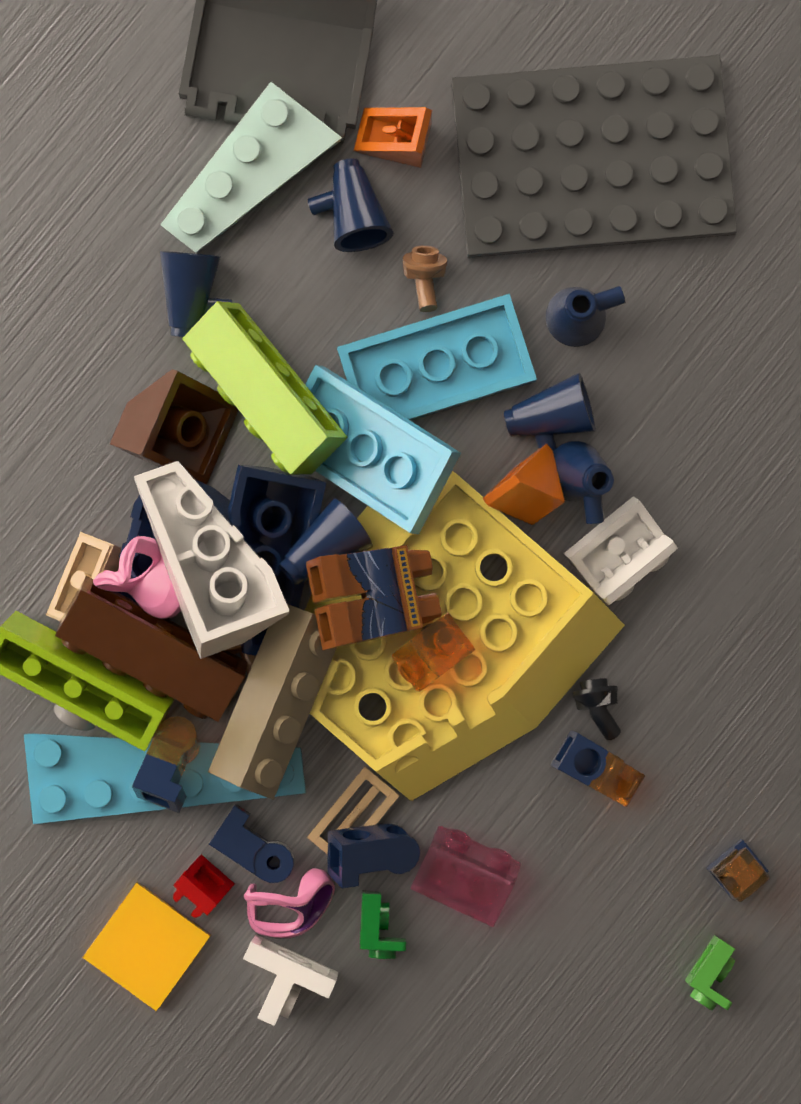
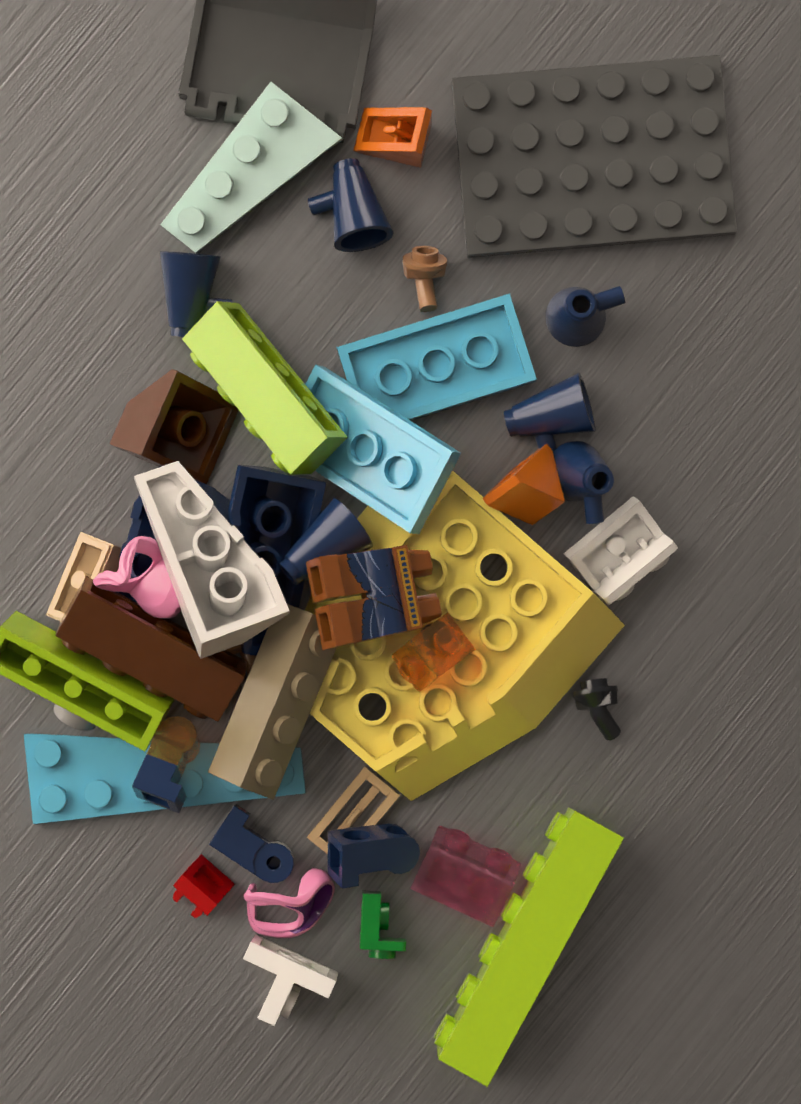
(146, 946): yellow tile -> none
(527, 946): none -> lime brick
(597, 768): leg -> none
(711, 966): bright green bracket -> none
(739, 871): clear orange leg -> none

